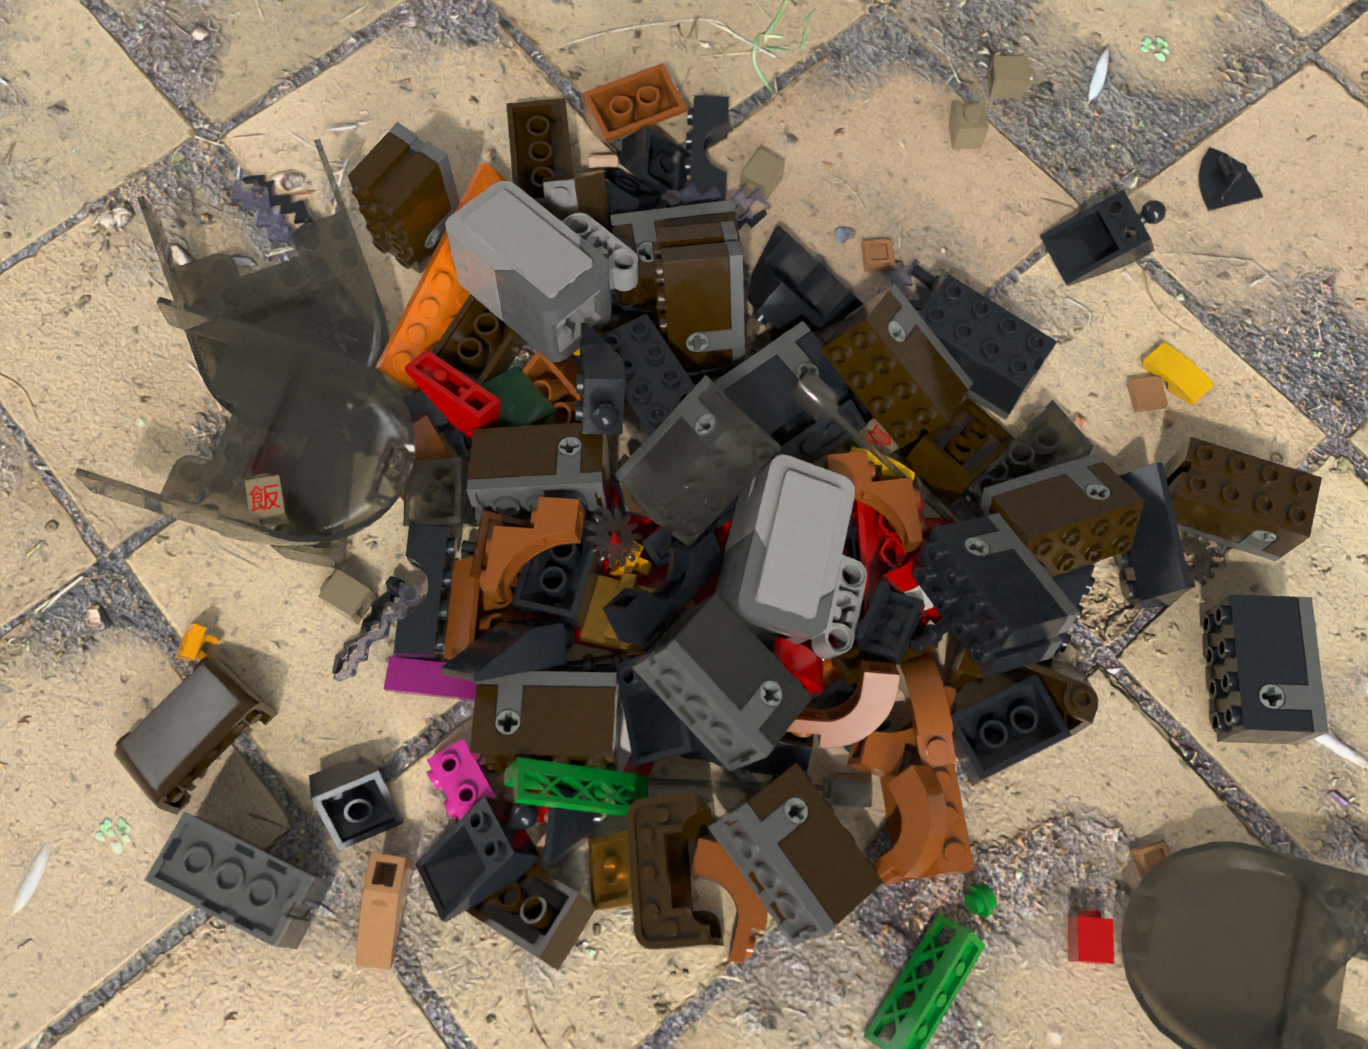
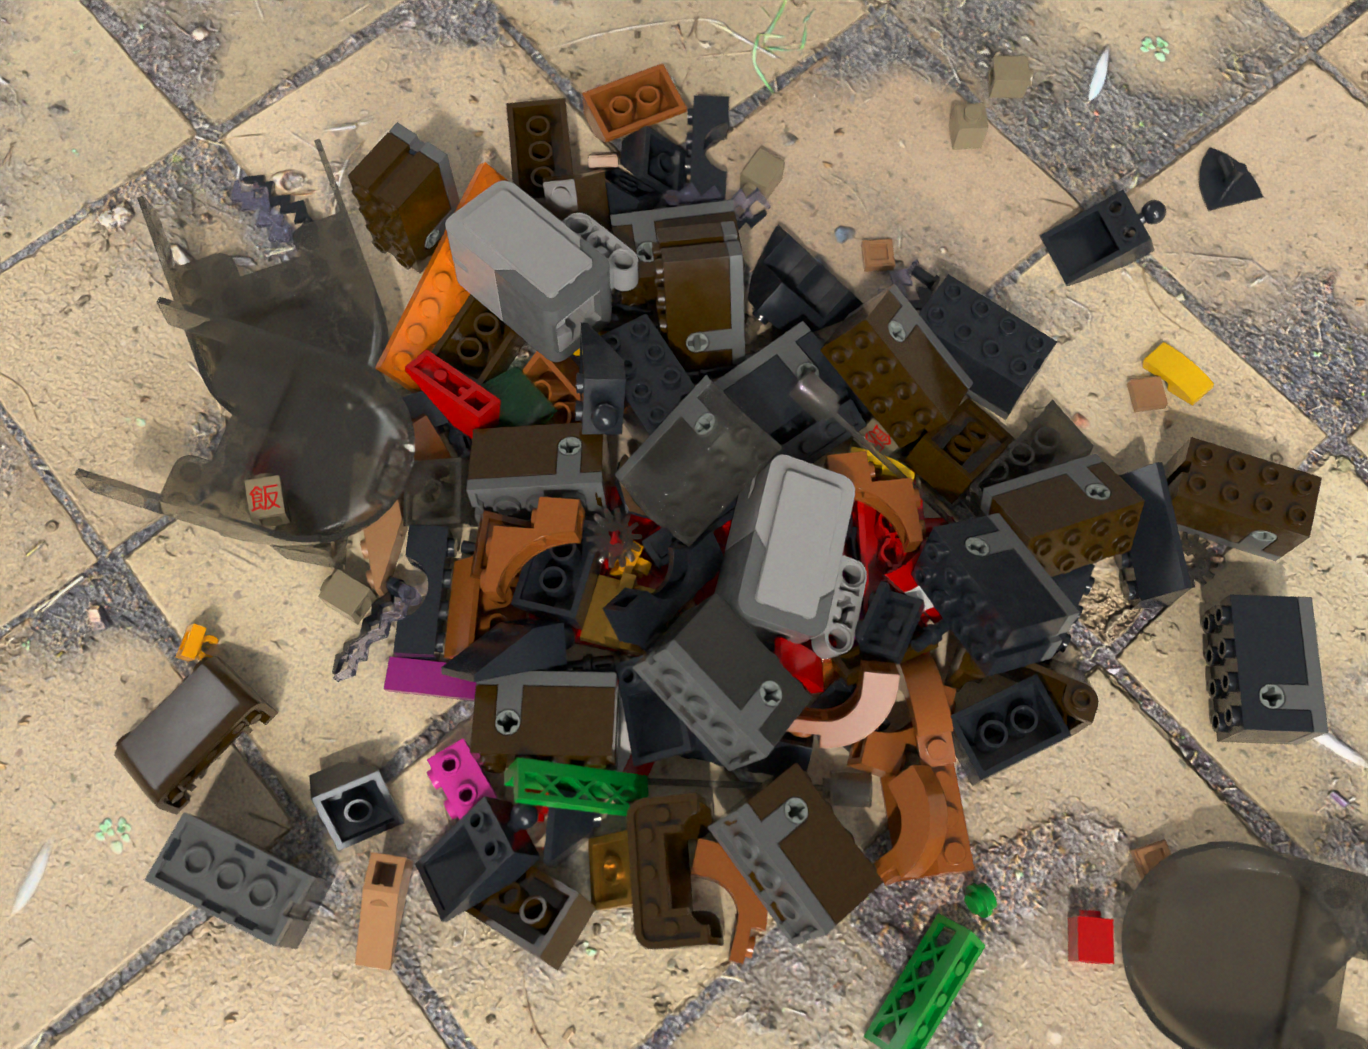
(383, 546): none -> medium nougat slope

